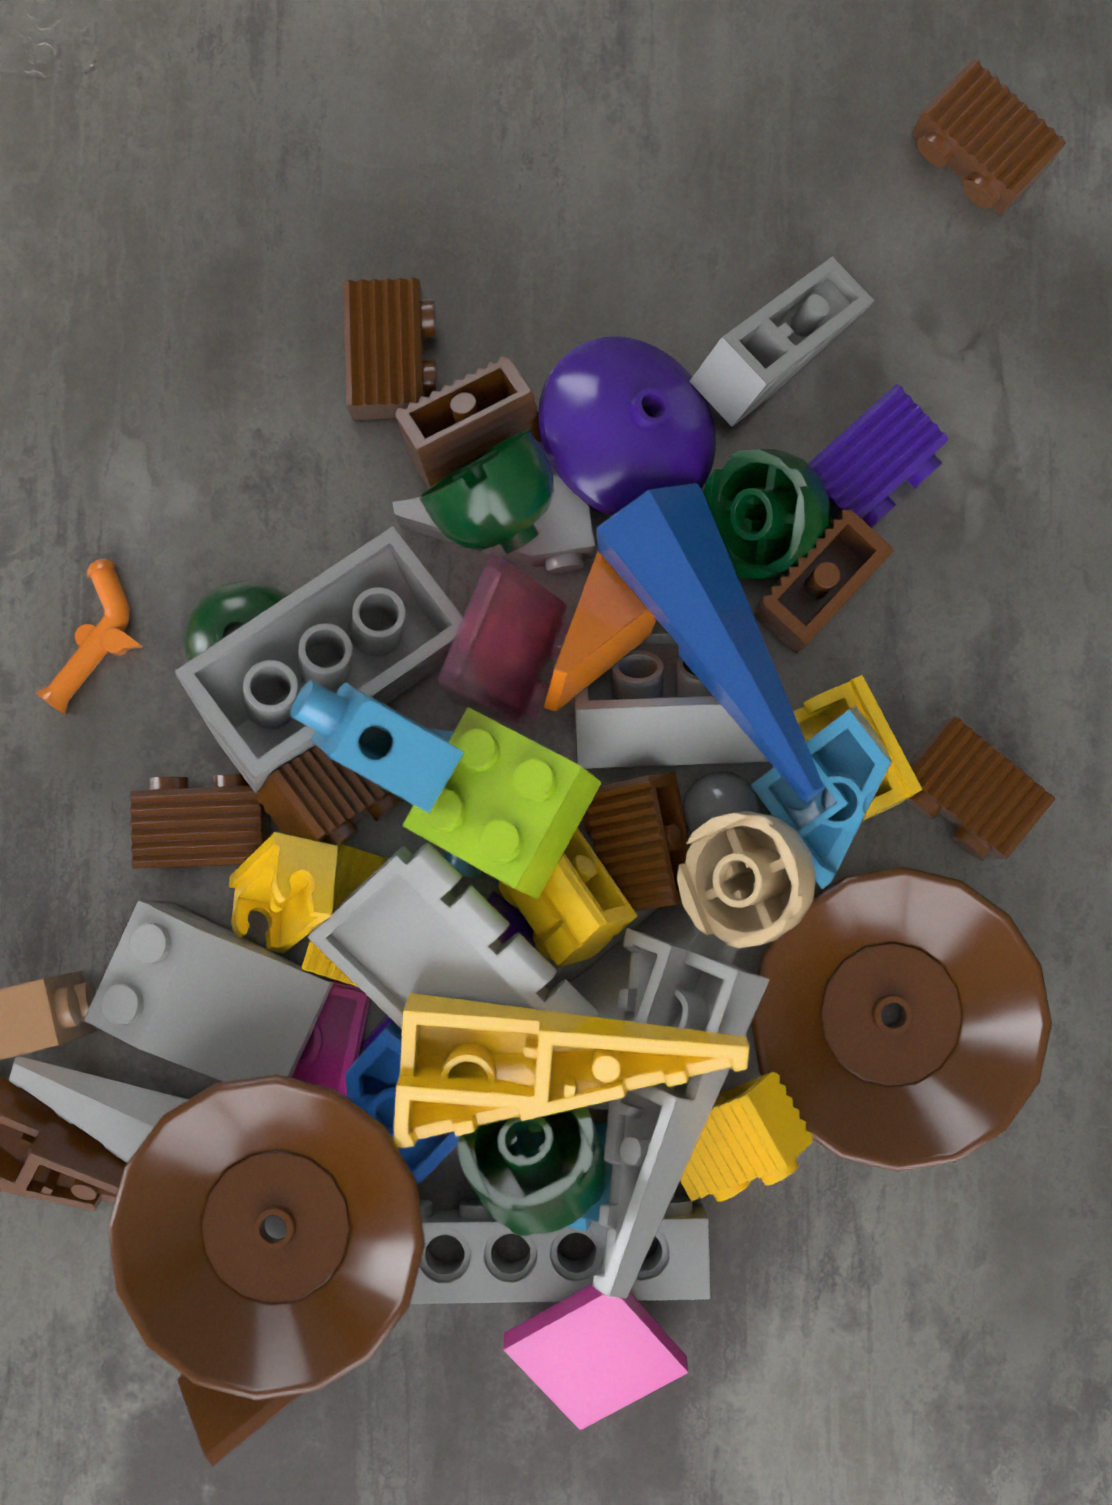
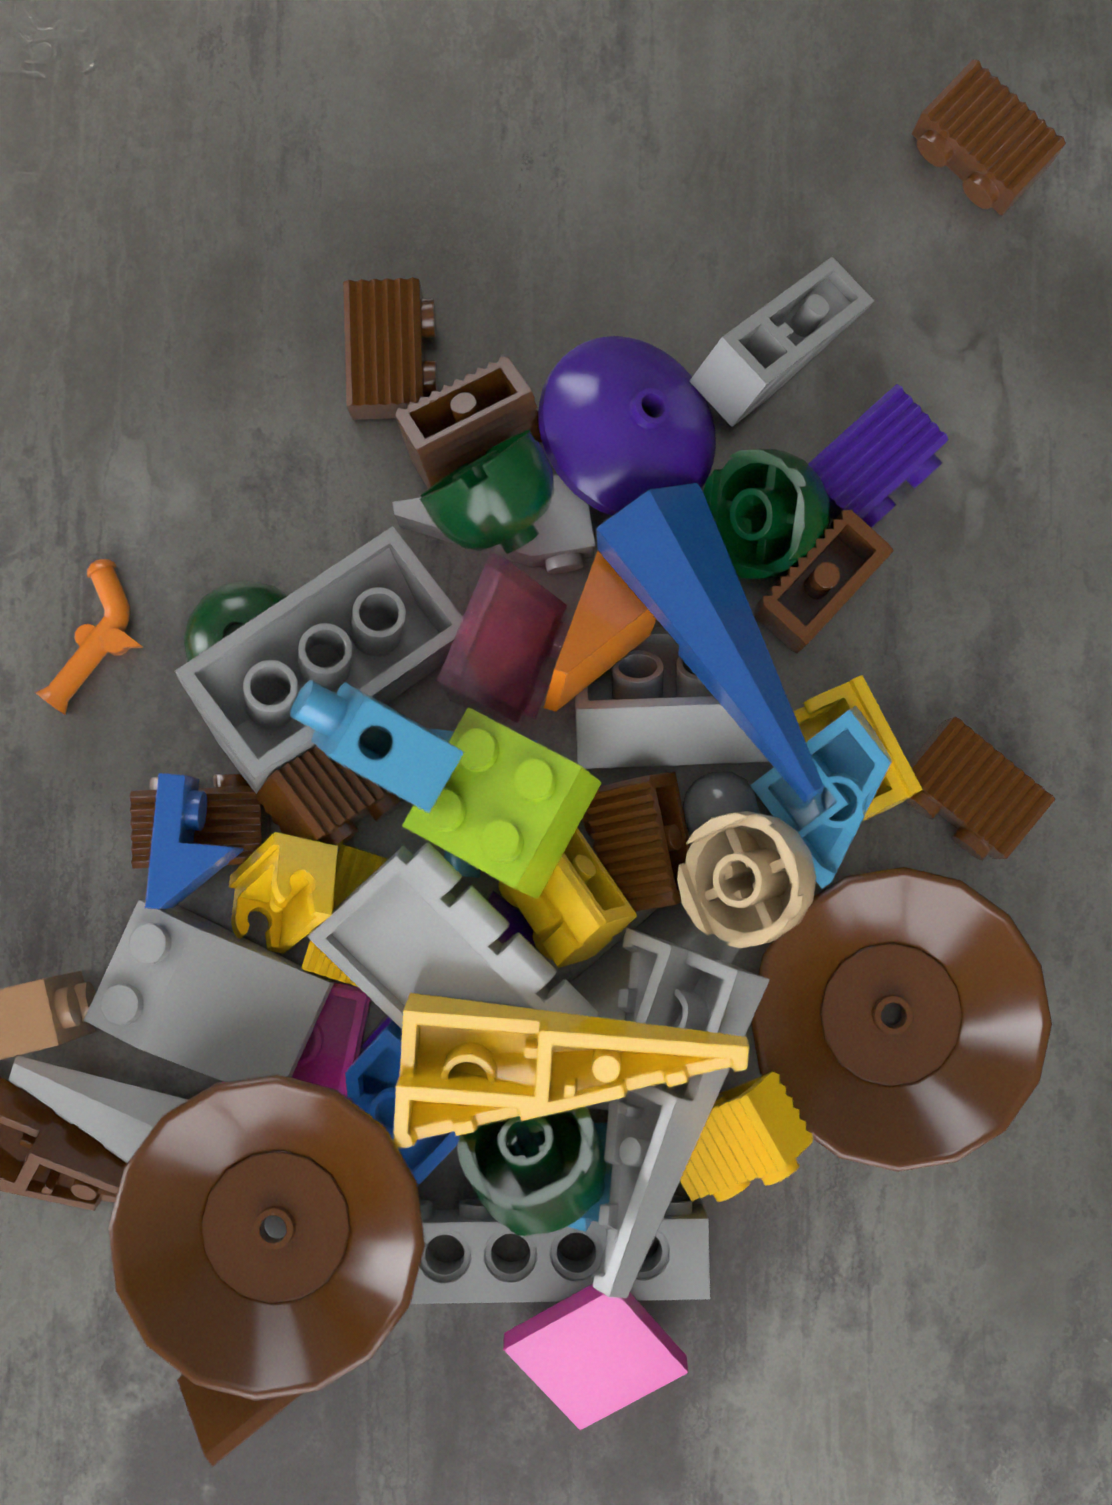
(175, 862): none -> blue slope

